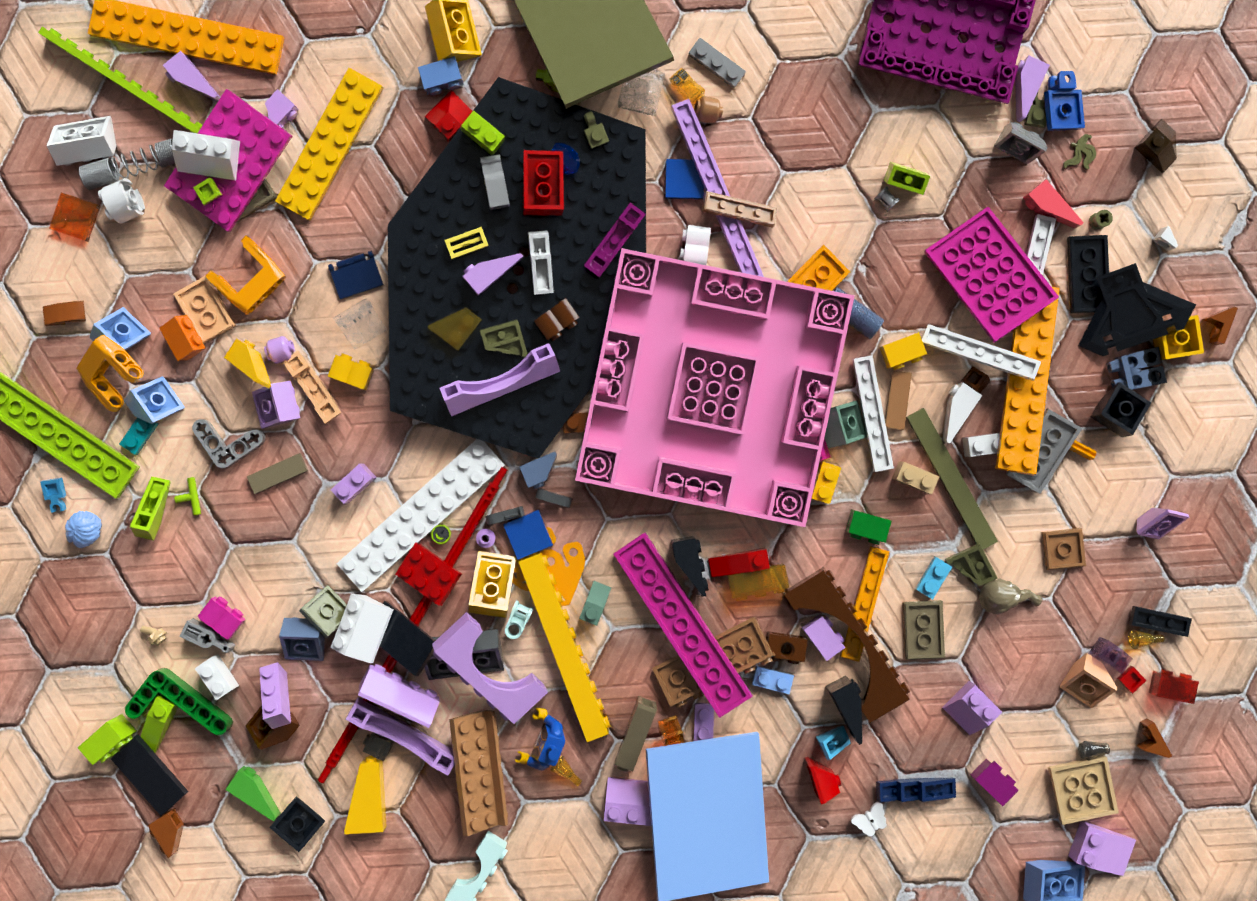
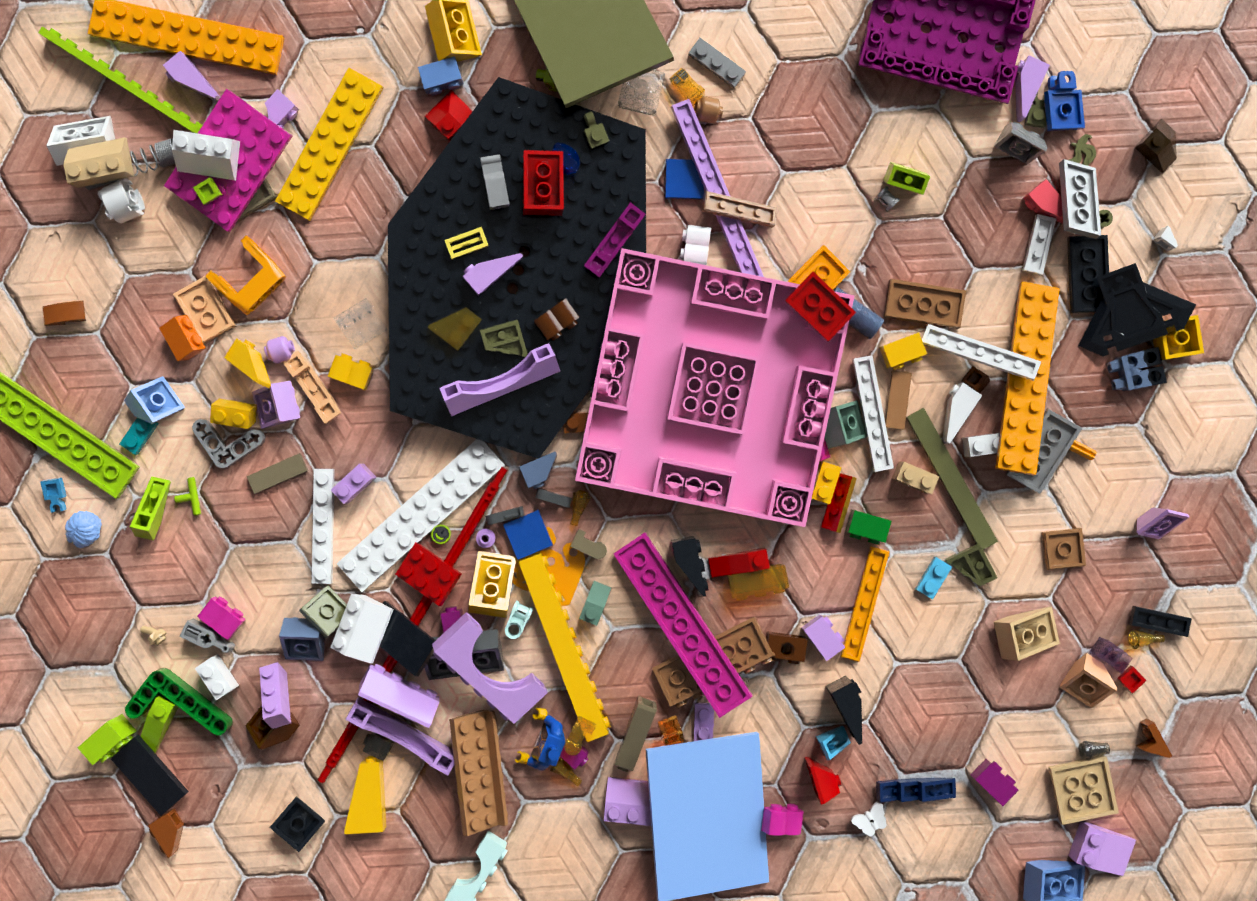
(74, 217): clear orange plate -> none
(96, 362): light orange connector -> none
(98, 163): none -> tan slope
(120, 328): light blue slope -> none
(233, 413): none -> yellow brick
(252, 791): bright green slope -> none
(323, 526): none -> white plate
(356, 275): dark blue piece -> none
(450, 616): none -> magenta brick
(482, 133): lime brick -> none
(540, 262): white slope -> none
(574, 740): none -> clear yellow leg
(575, 760): none -> magenta brick
(580, 501): none -> clear yellow cone
(593, 549): none -> dark tan leg
(772, 679): light blue plate -> none
(782, 820): none -> dark pink brick
(820, 306): none -> red plate
(821, 594): reddish brown arch -> none
(839, 504): none -> red plate
(924, 303): none -> medium nougat tile
(924, 630): dark tan tile -> none
(972, 708): lavender slope -> none
(991, 274): dark pink plate -> none
(1002, 595): dark tan hair -> none
(1026, 633): none -> tan slope
(1079, 199): none -> light grey plate
(1121, 410): black slope -> none
(1174, 687): clear red brick -> none
(1223, 322): dark orange slope -> none

